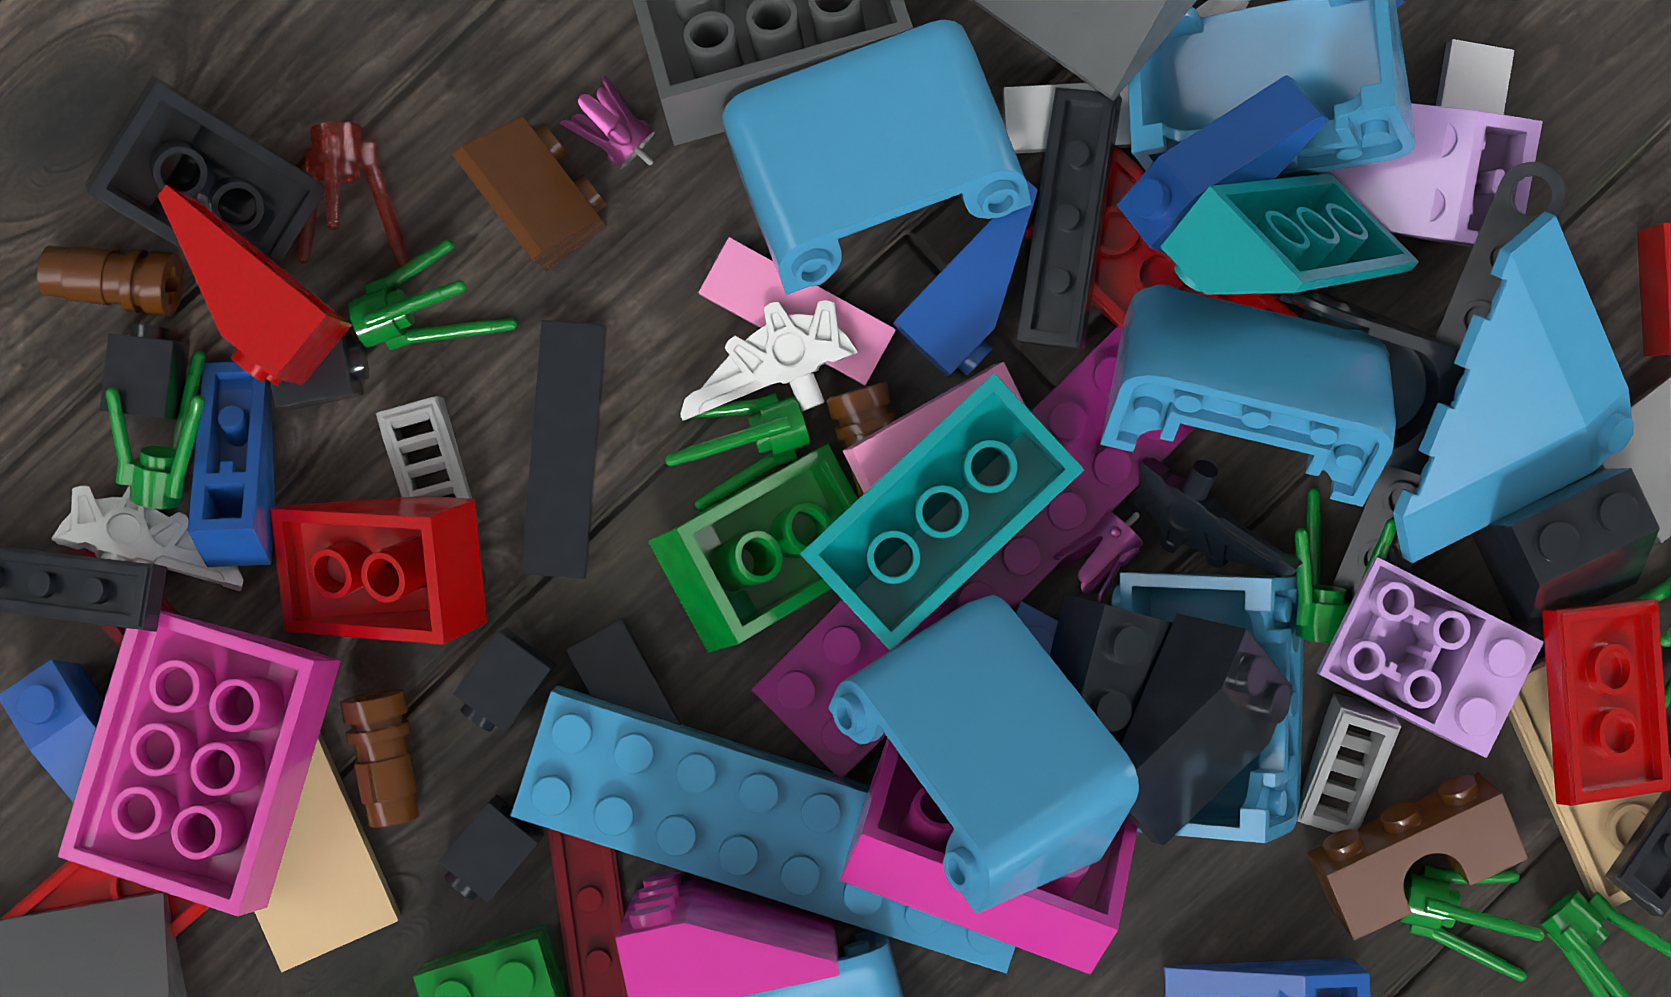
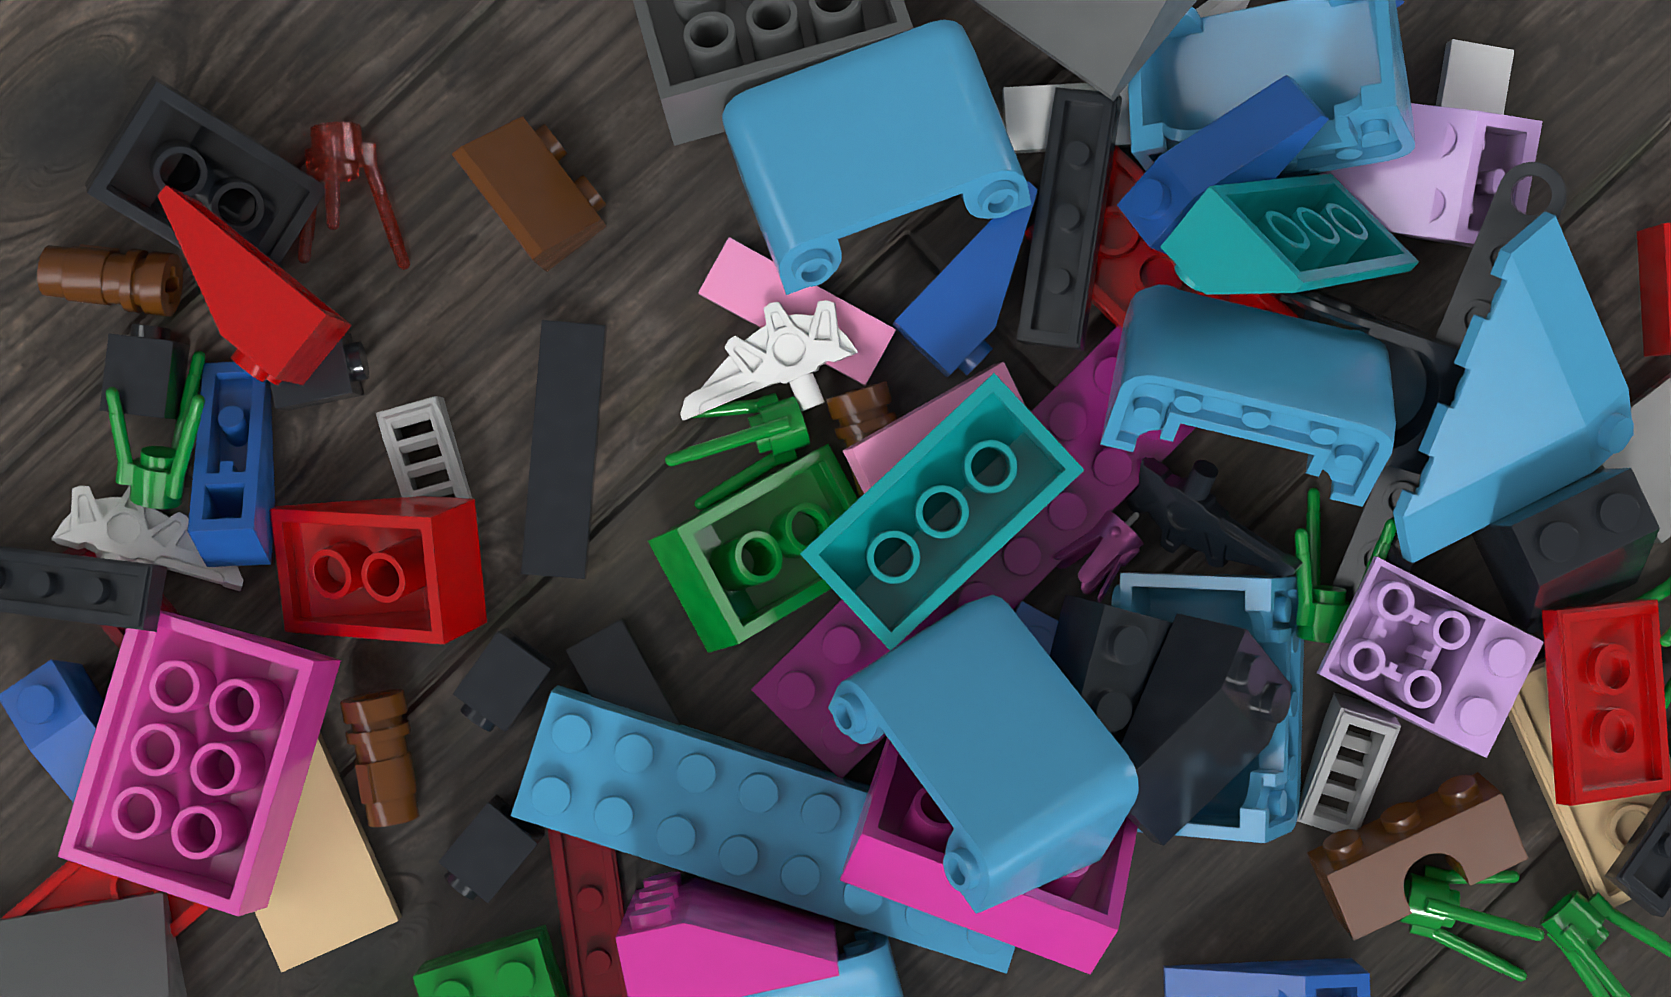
(386, 313): green plant -> none
(611, 126): flat silver piece -> none

